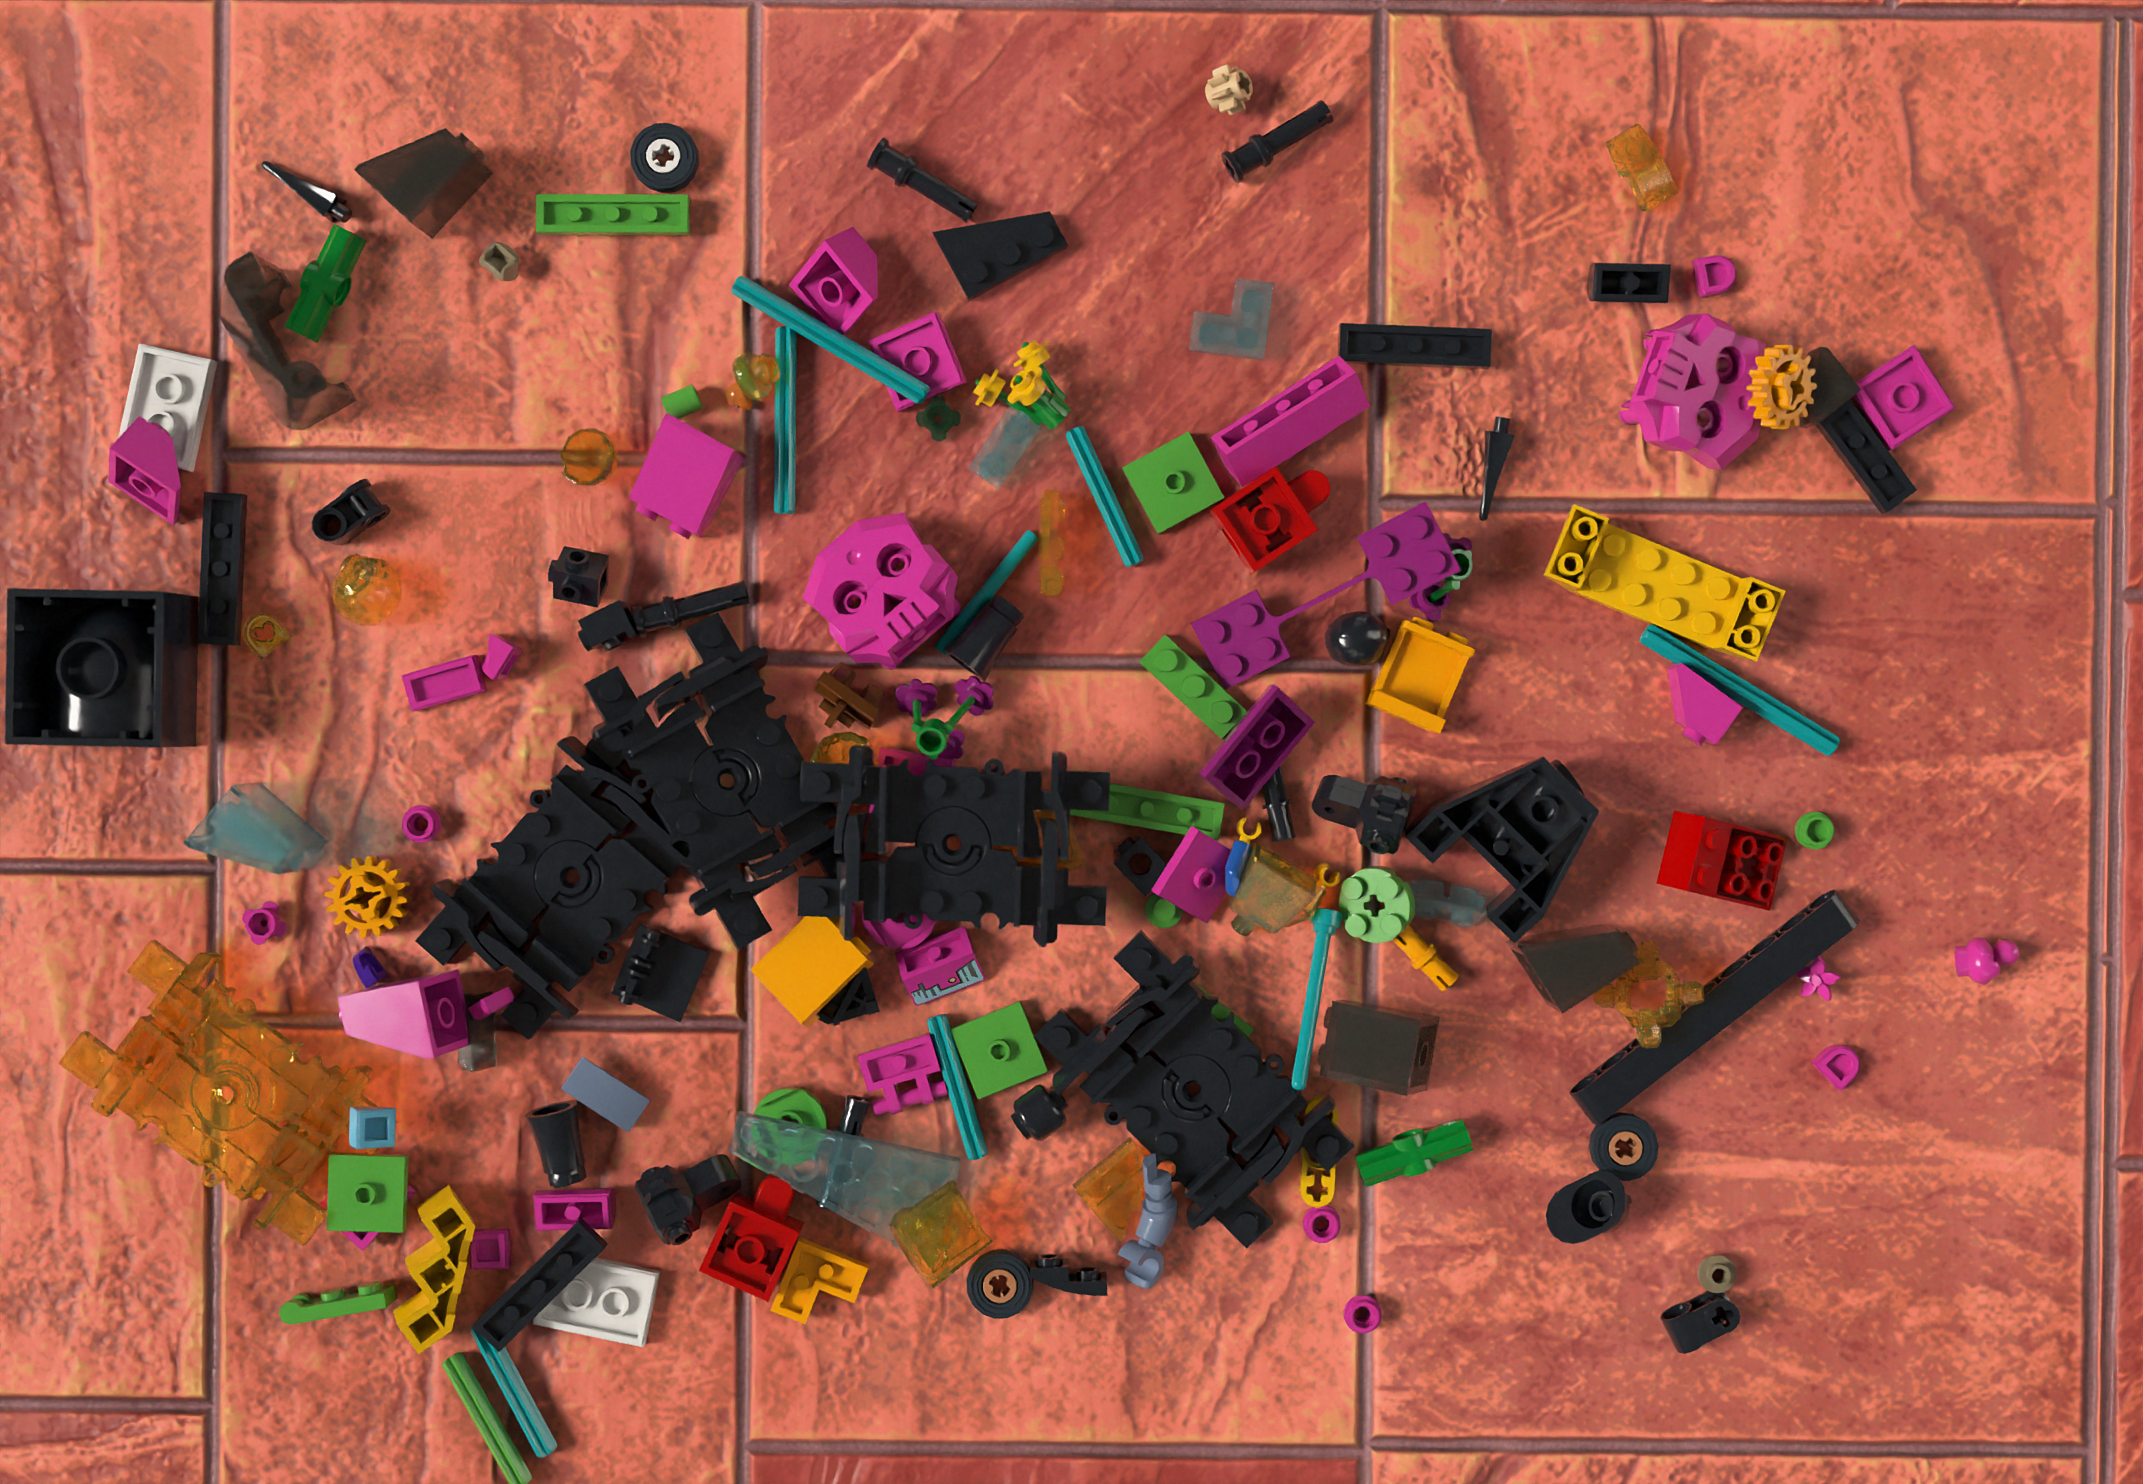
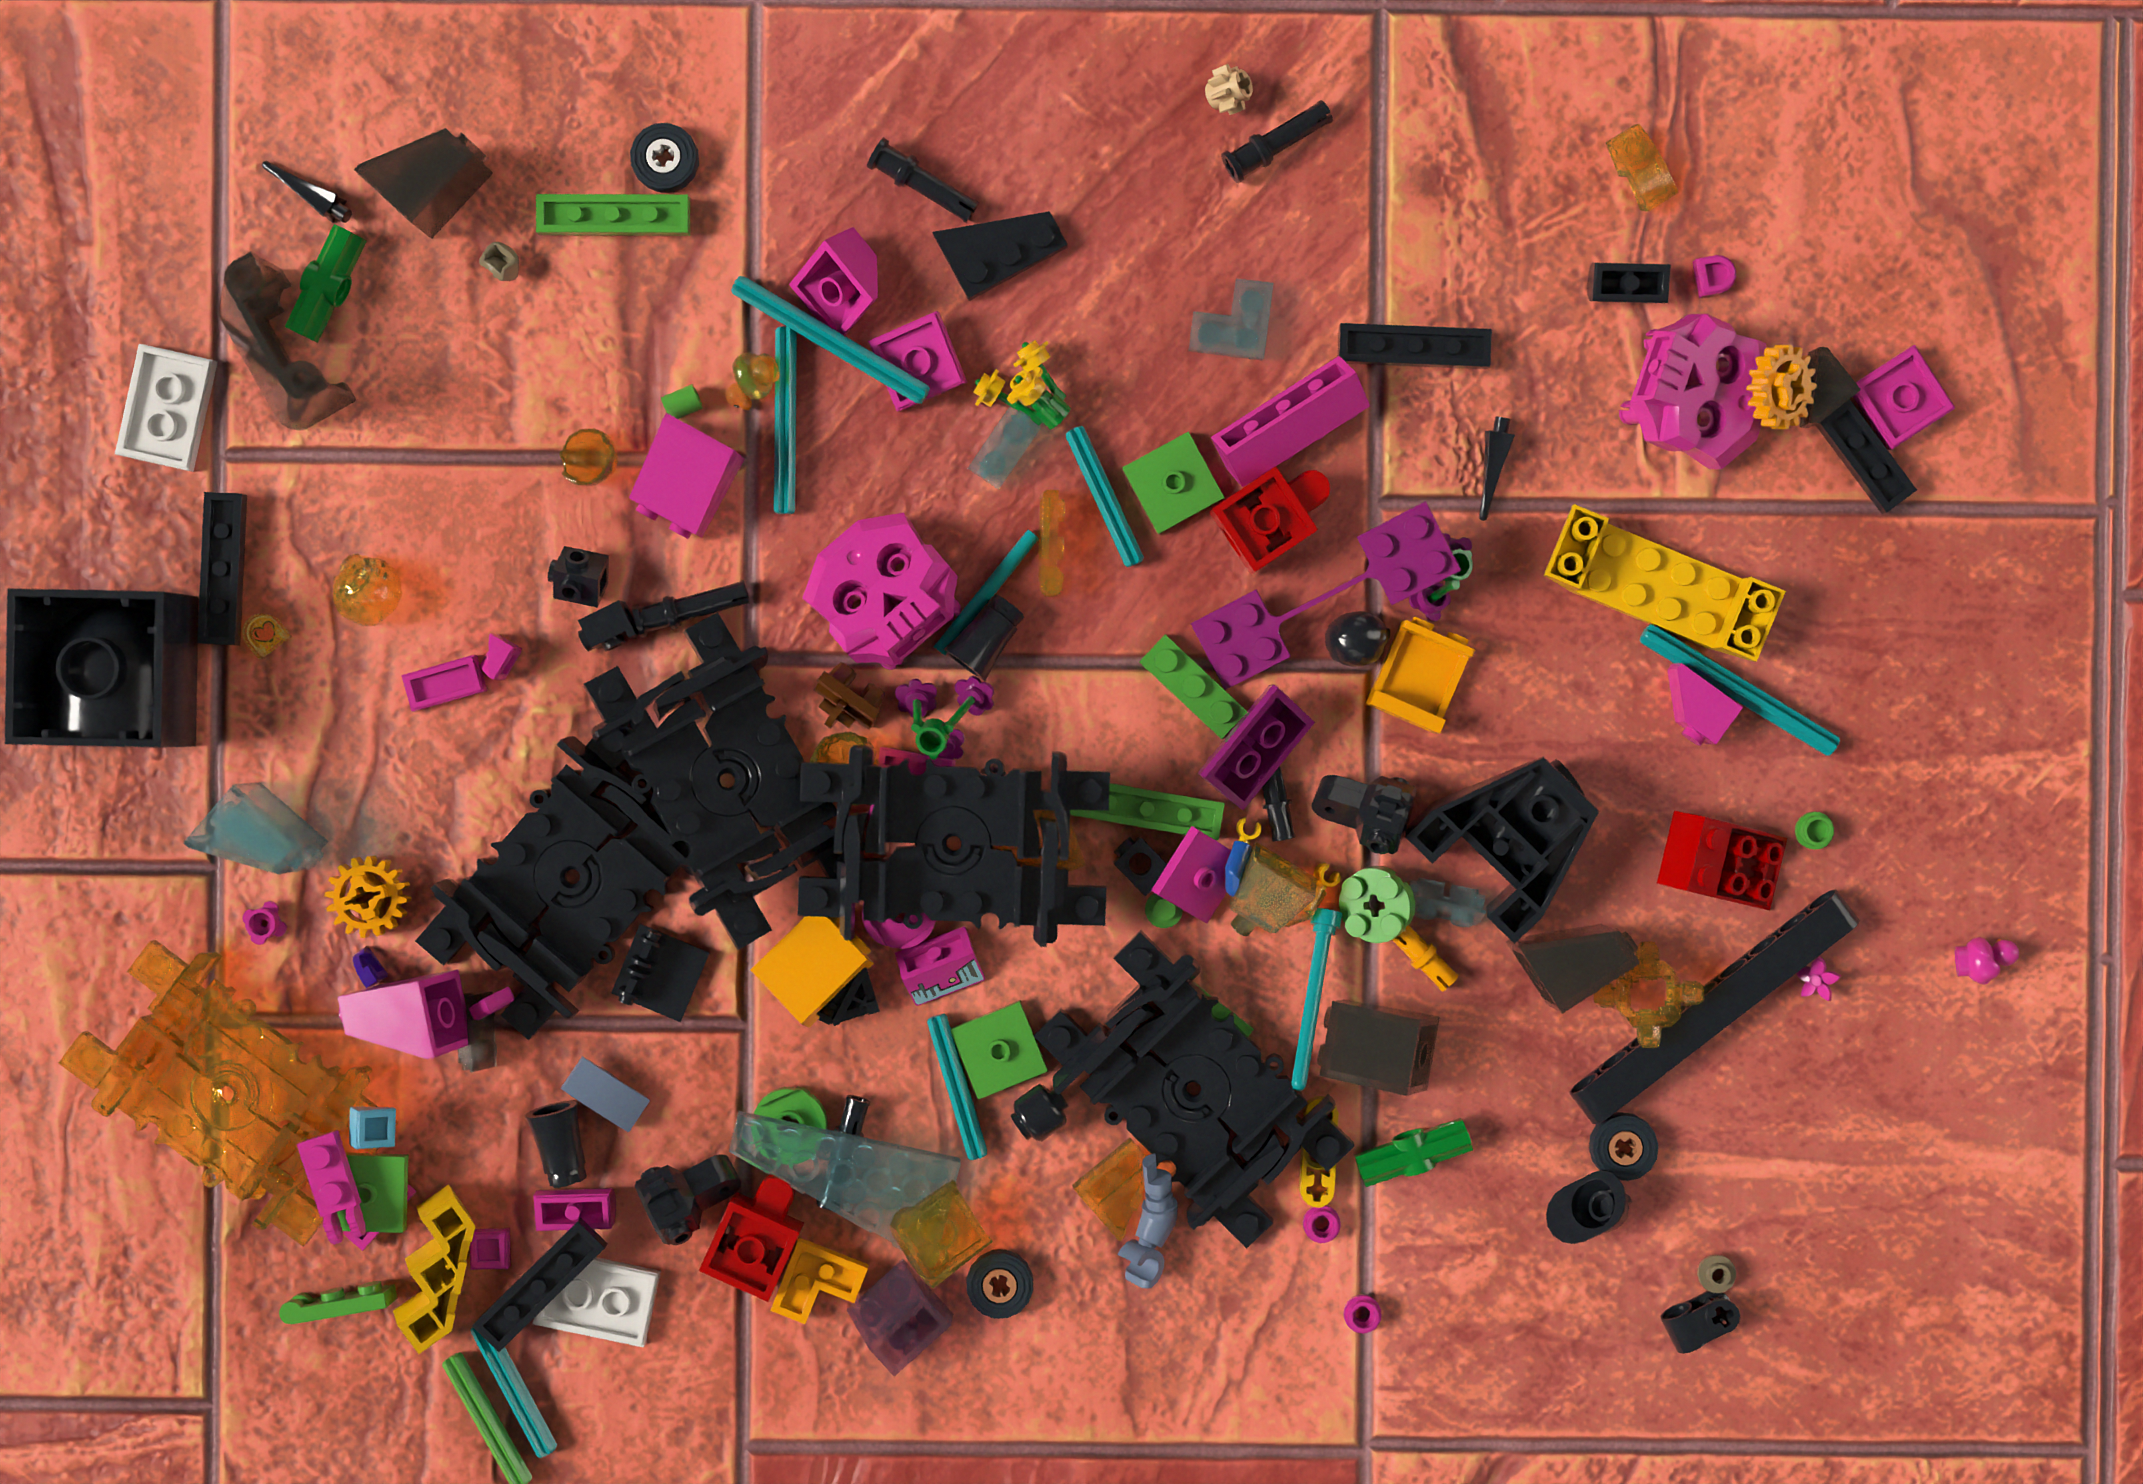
(146, 468): dark pink slope -> none
(332, 1184): none -> dark pink hinge
(352, 513): black piece -> none
(410, 827): dark pink plate -> none
(899, 1317): none -> clear purple slope
(900, 1063): dark pink plate -> none
(938, 429): clear green plate -> none
(1055, 1273): black slope -> none
(1837, 1065): dark pink tile -> none

